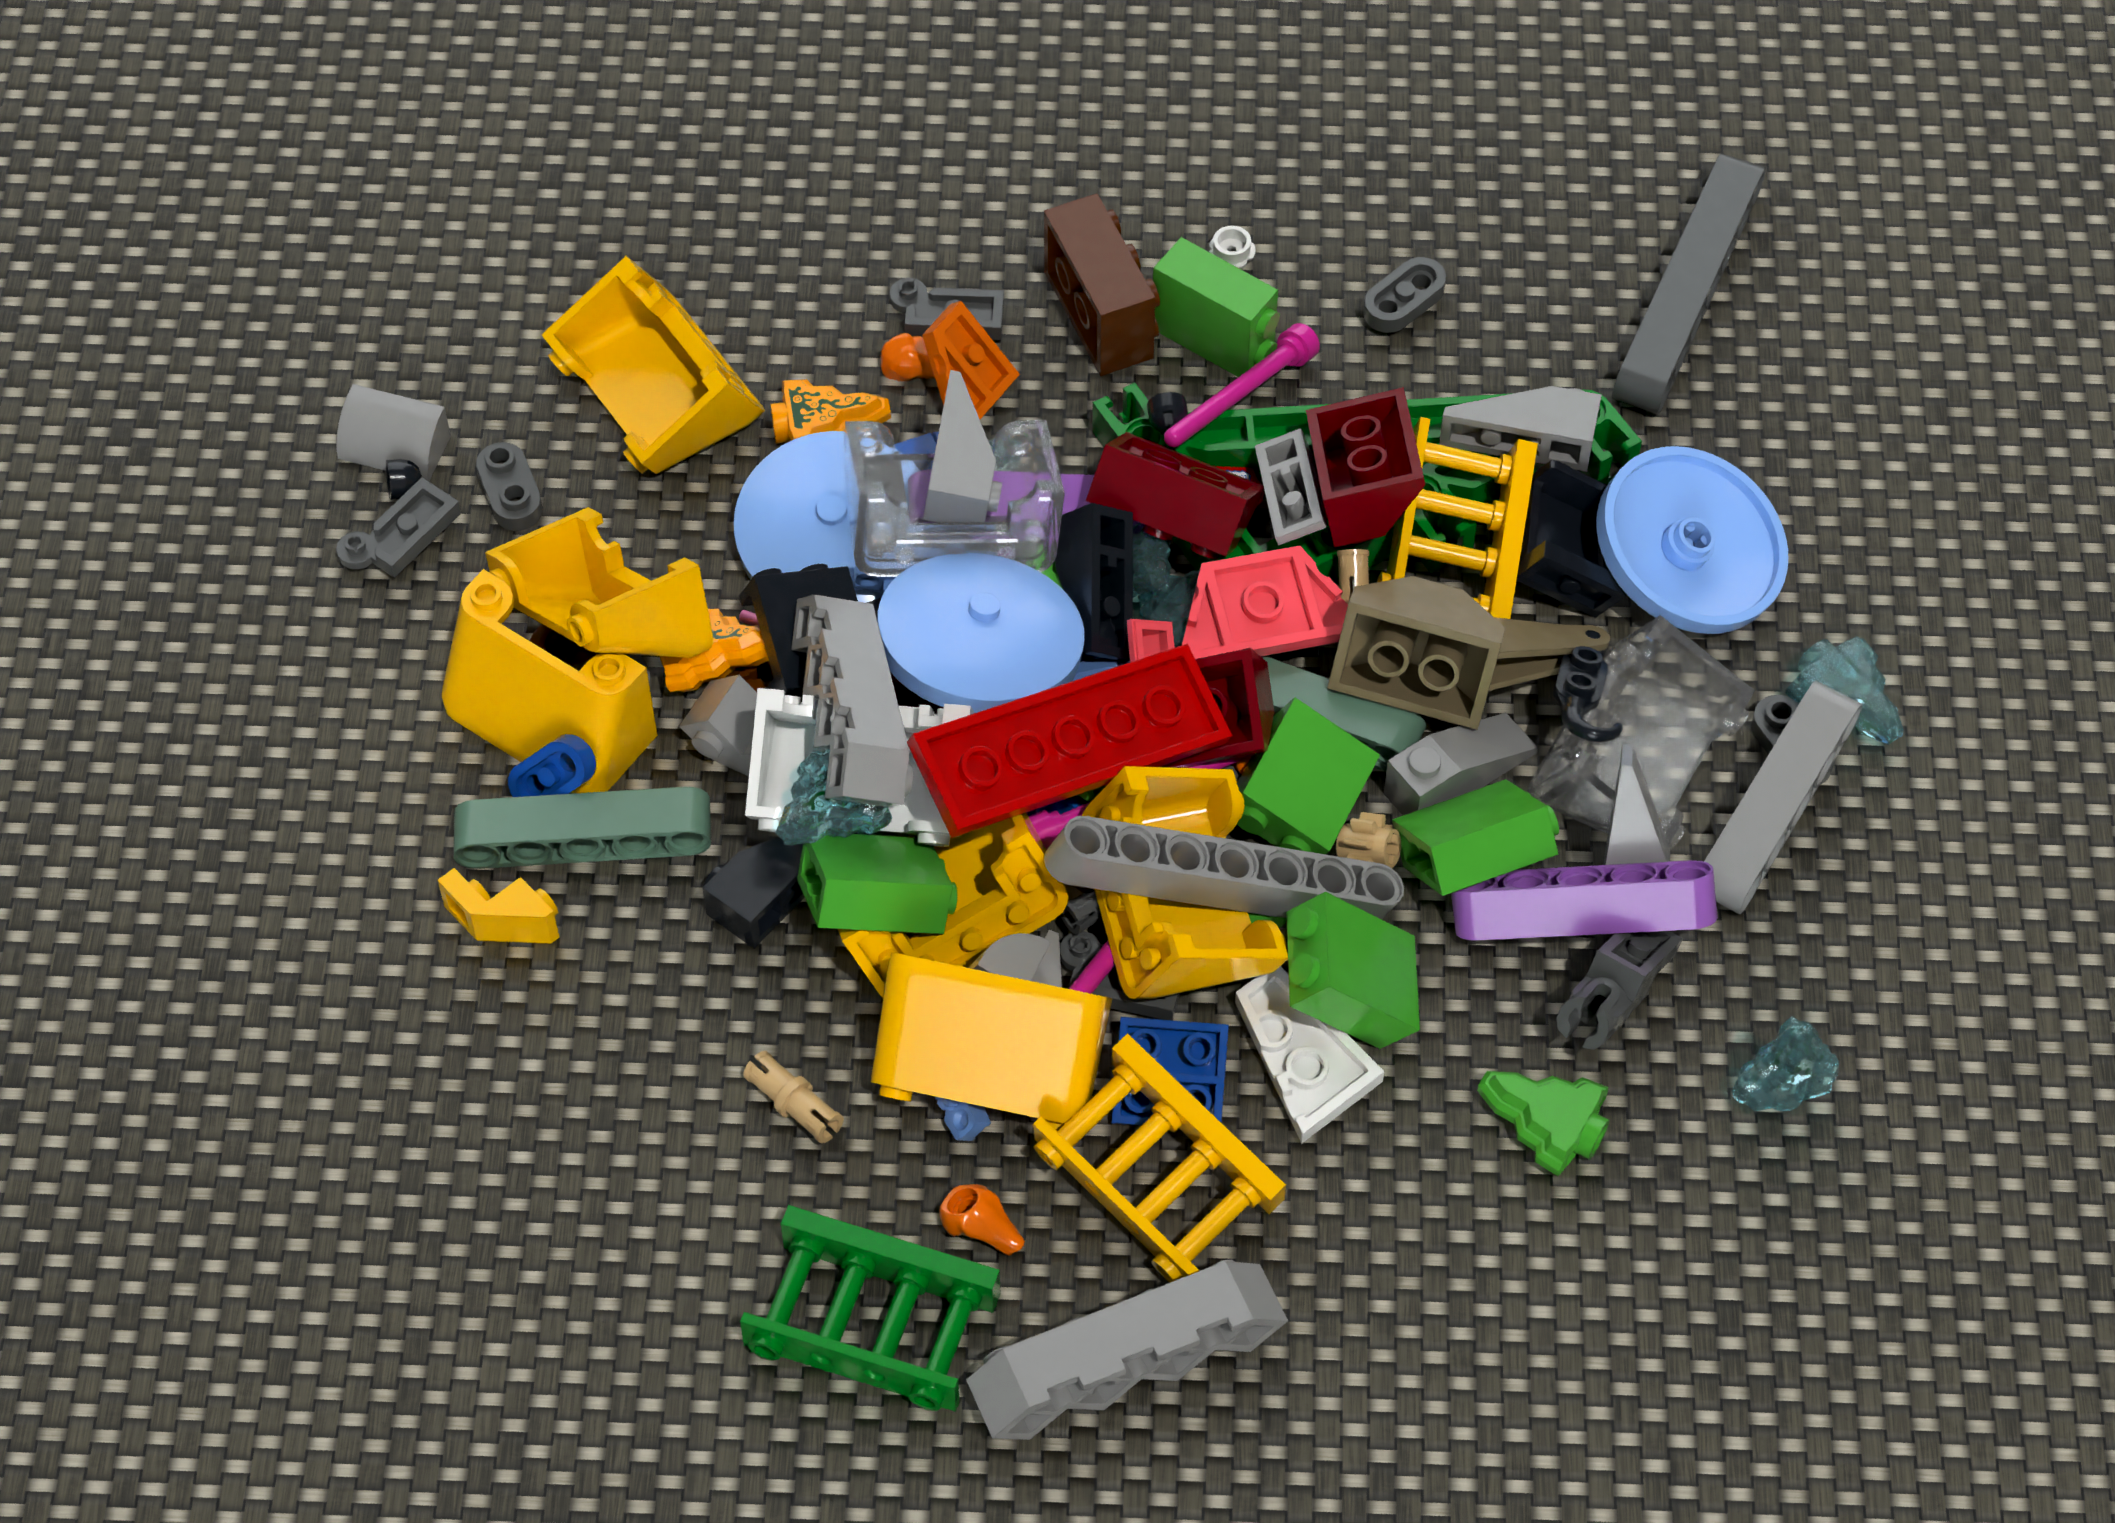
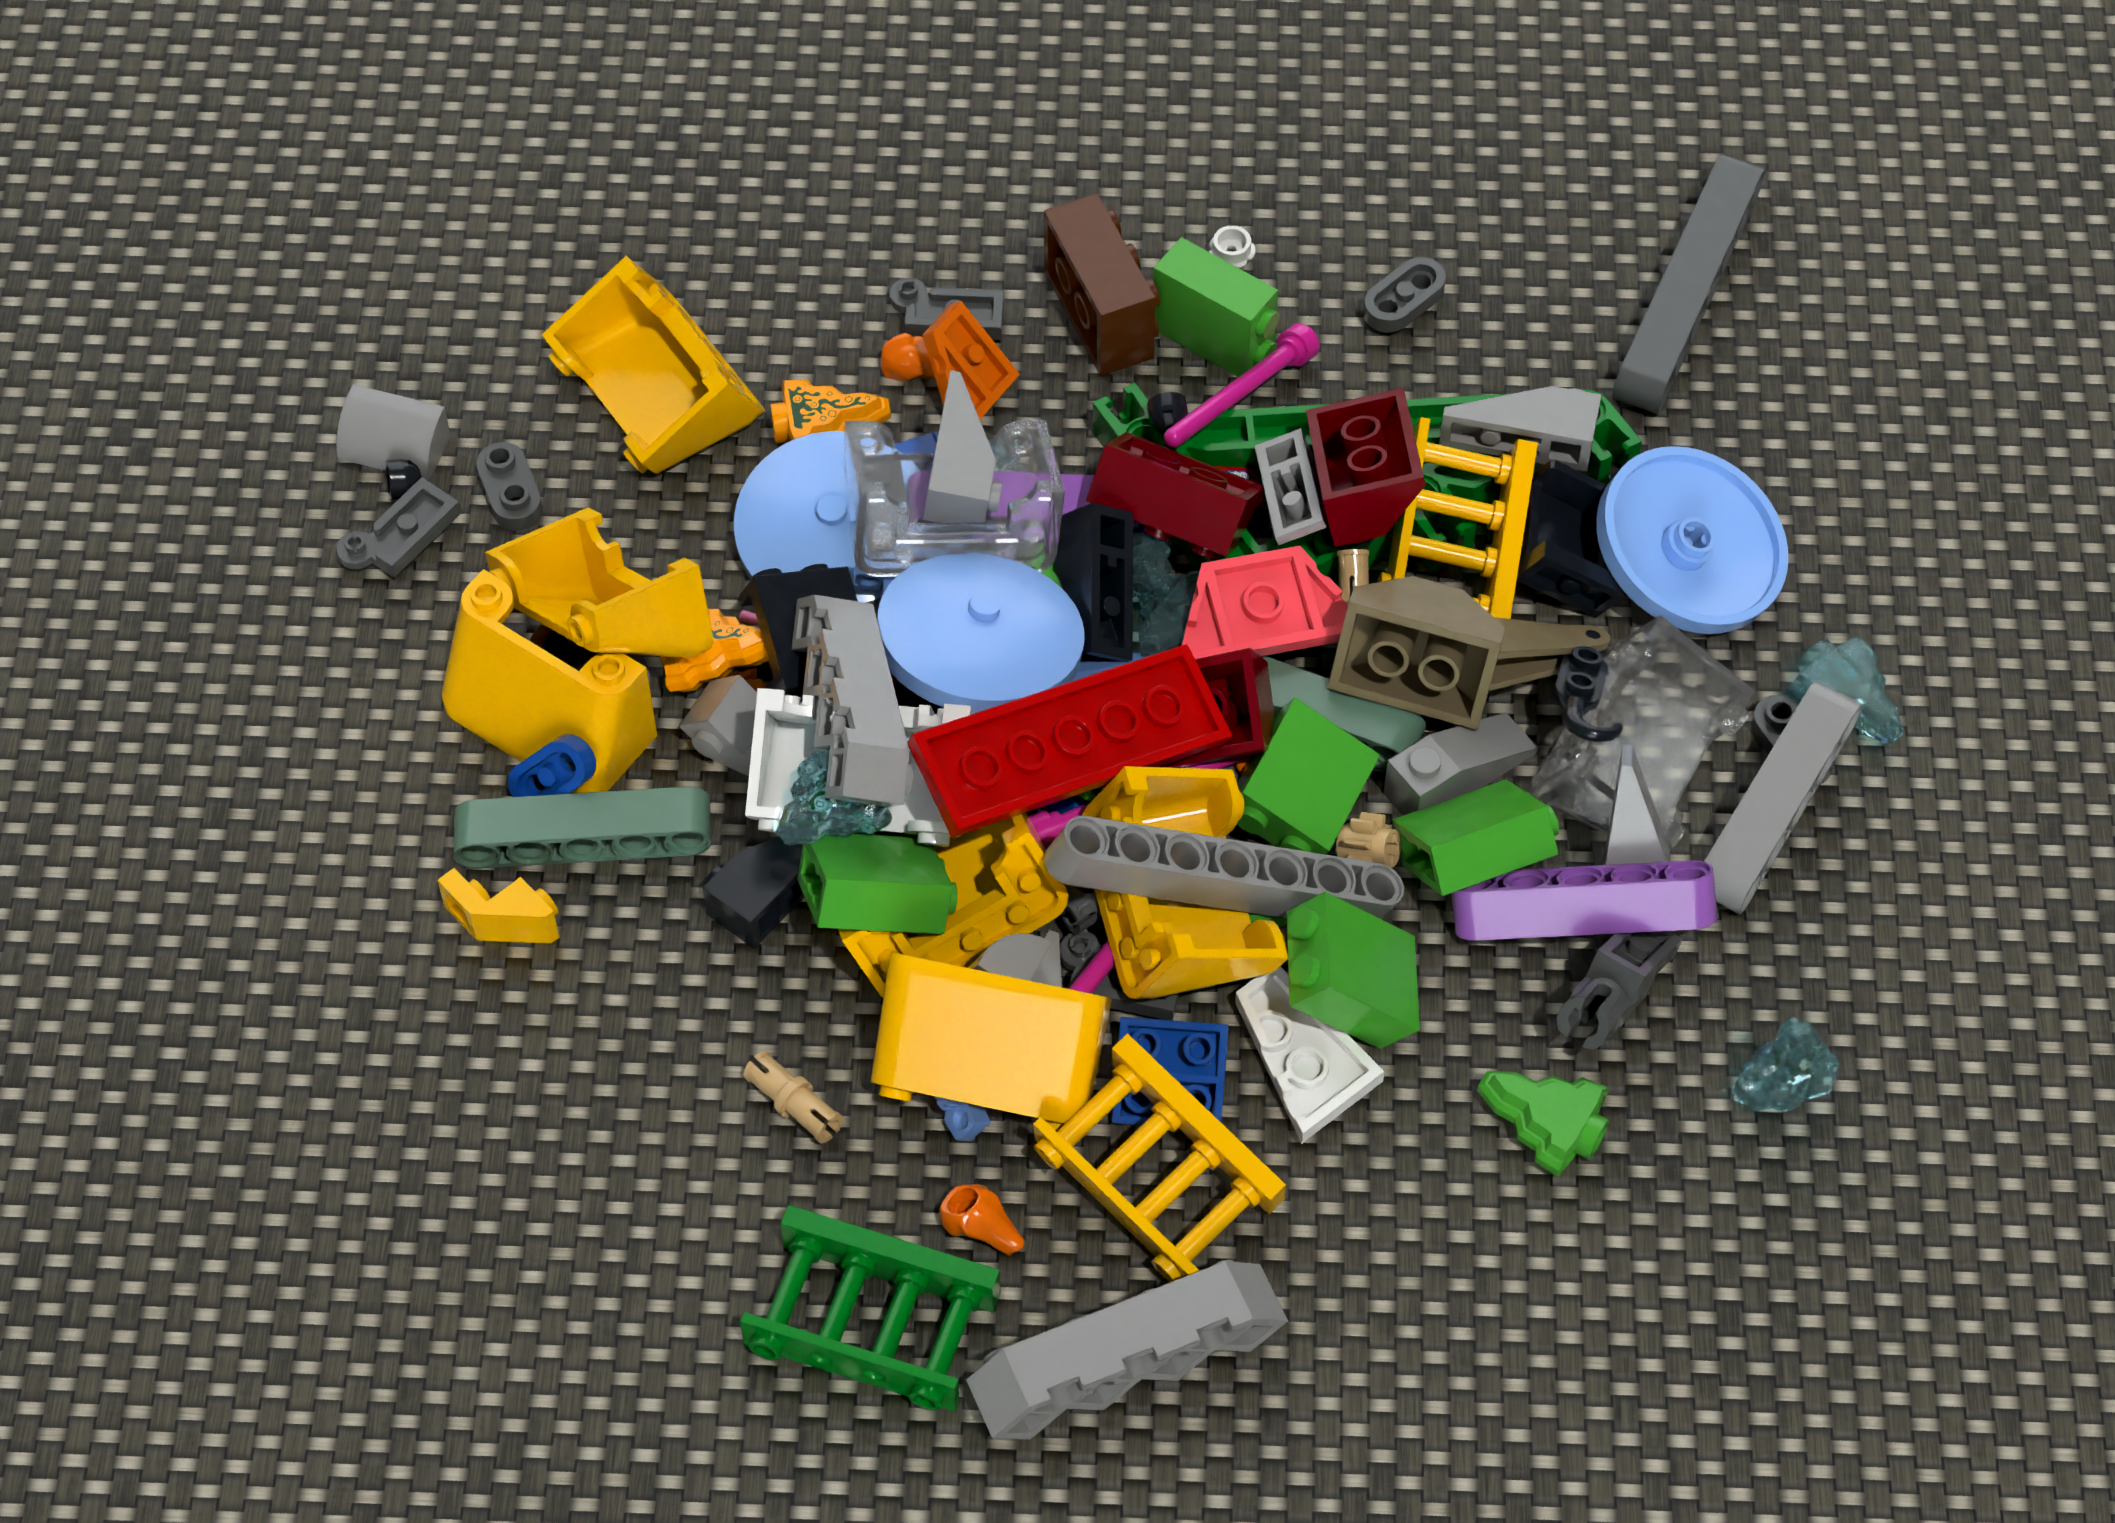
(1148, 637): coral slope -> none

